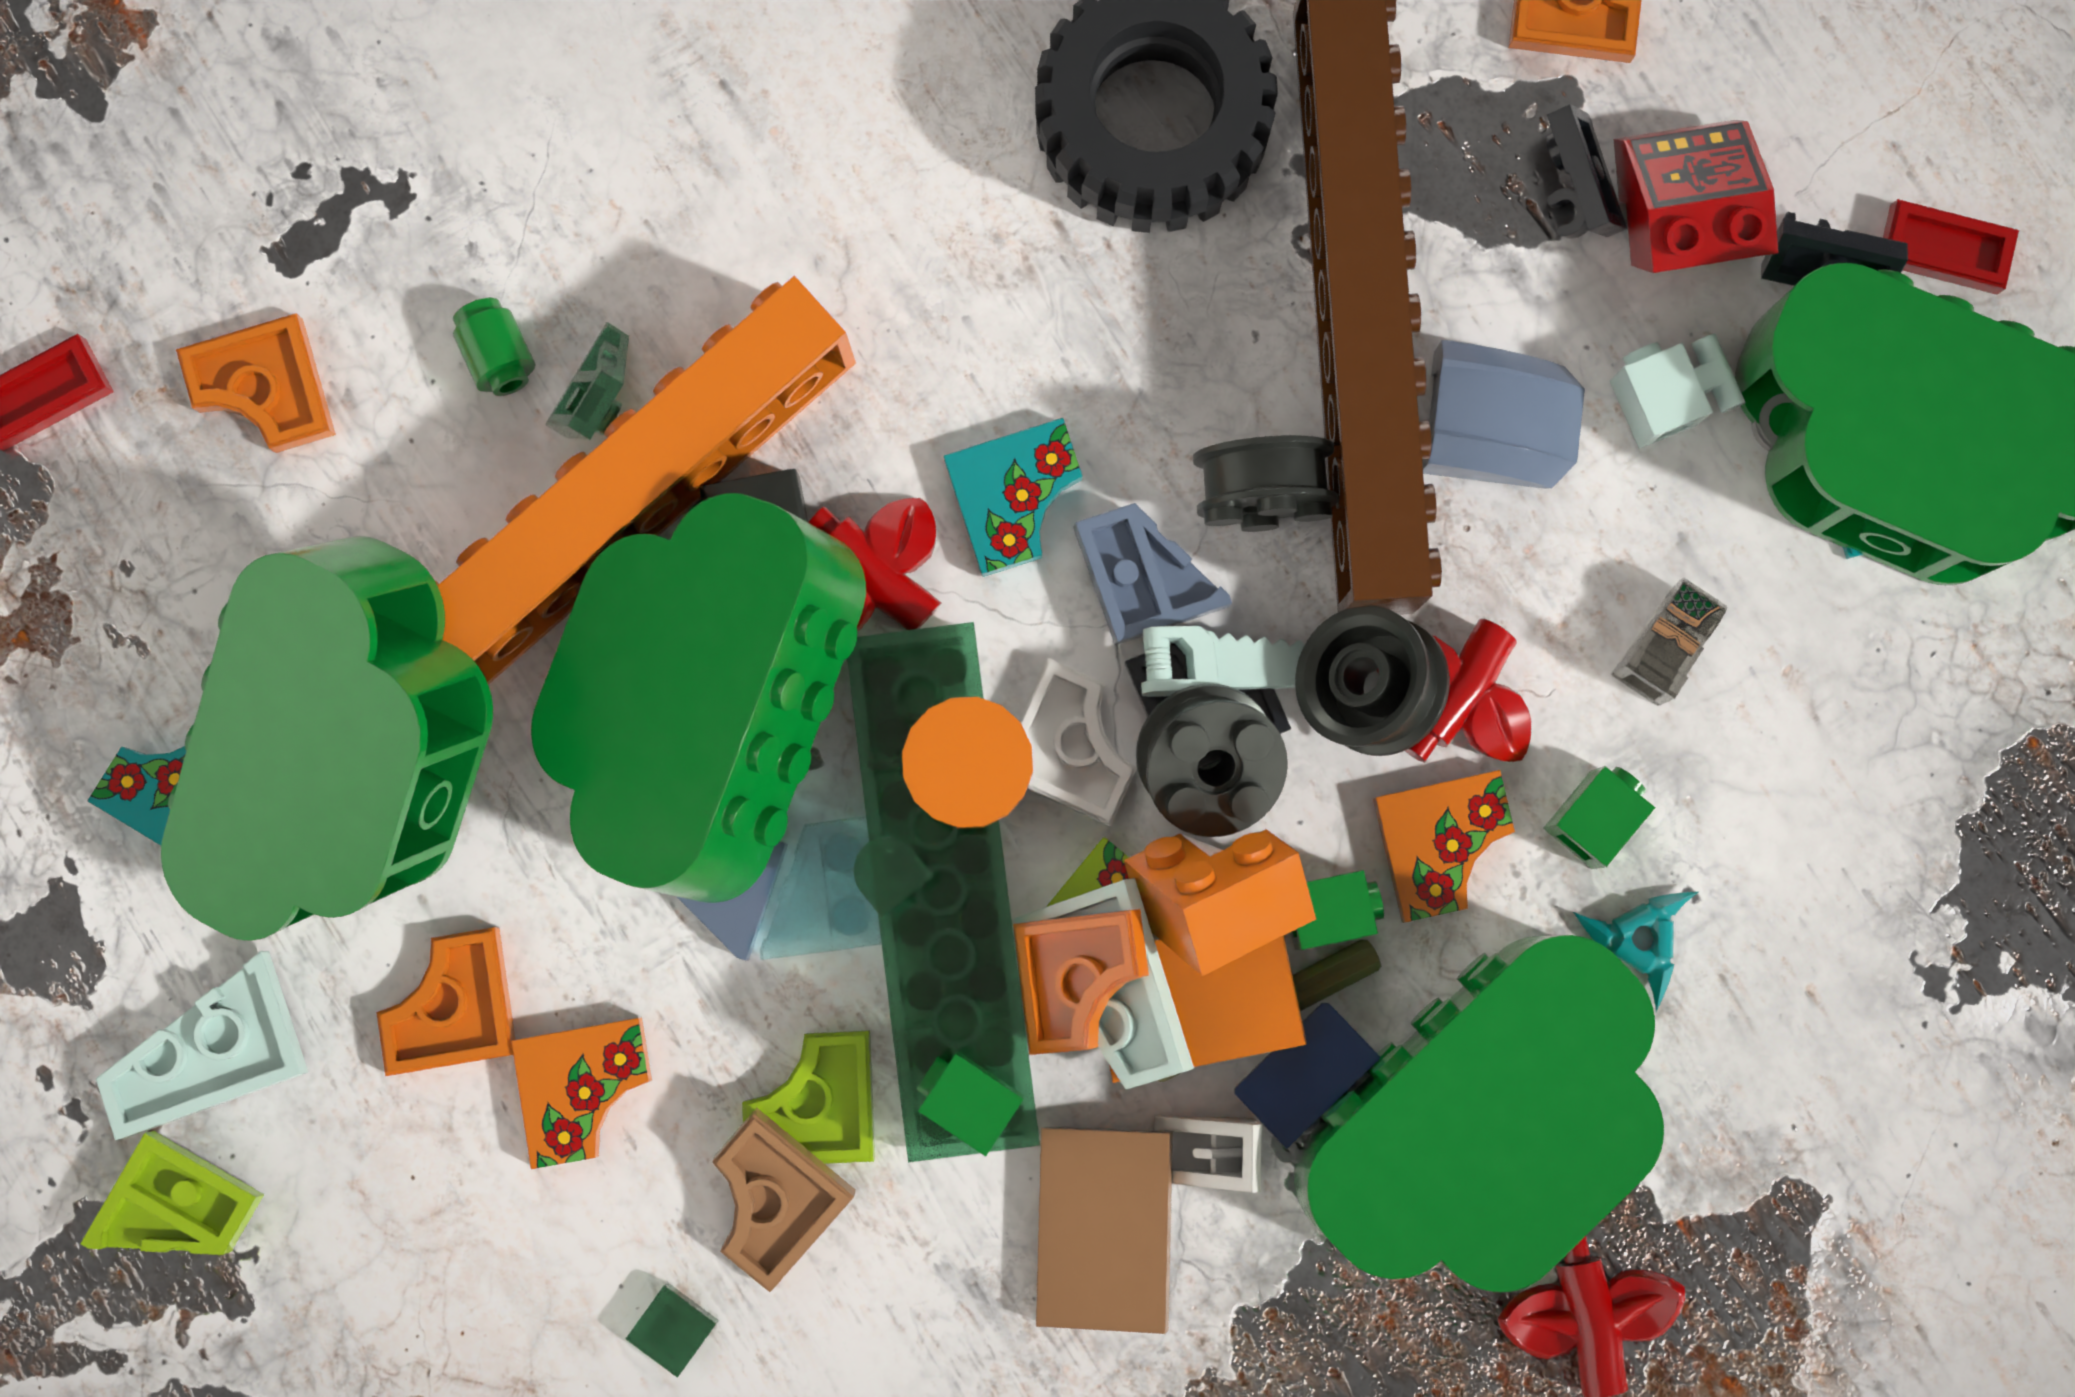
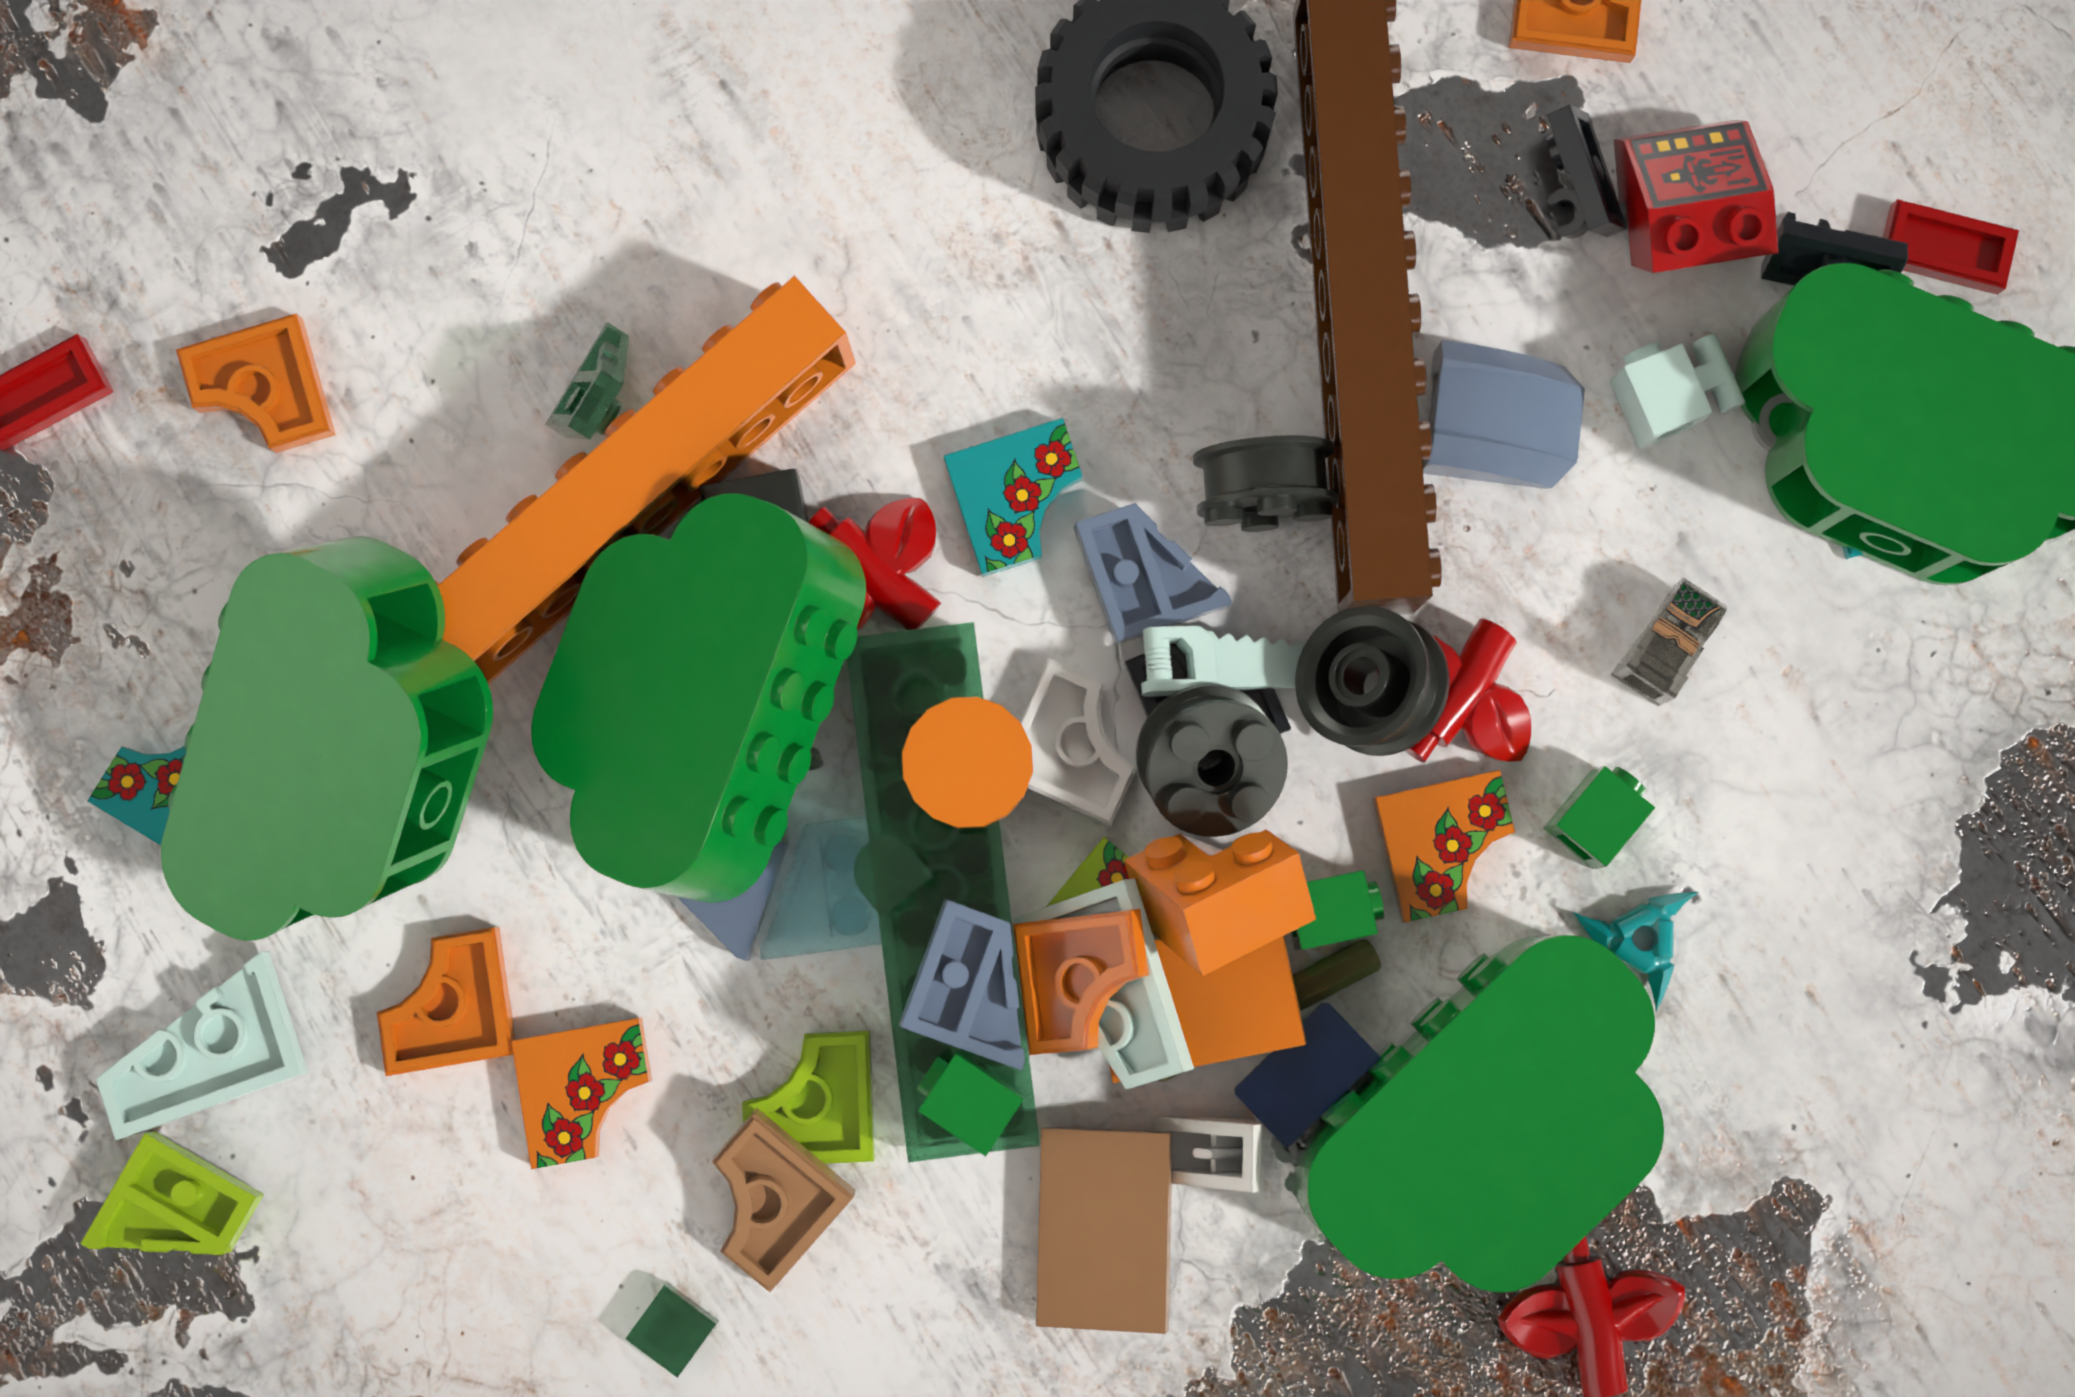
(492, 347): green brick -> none
(968, 987): none -> sand blue wing

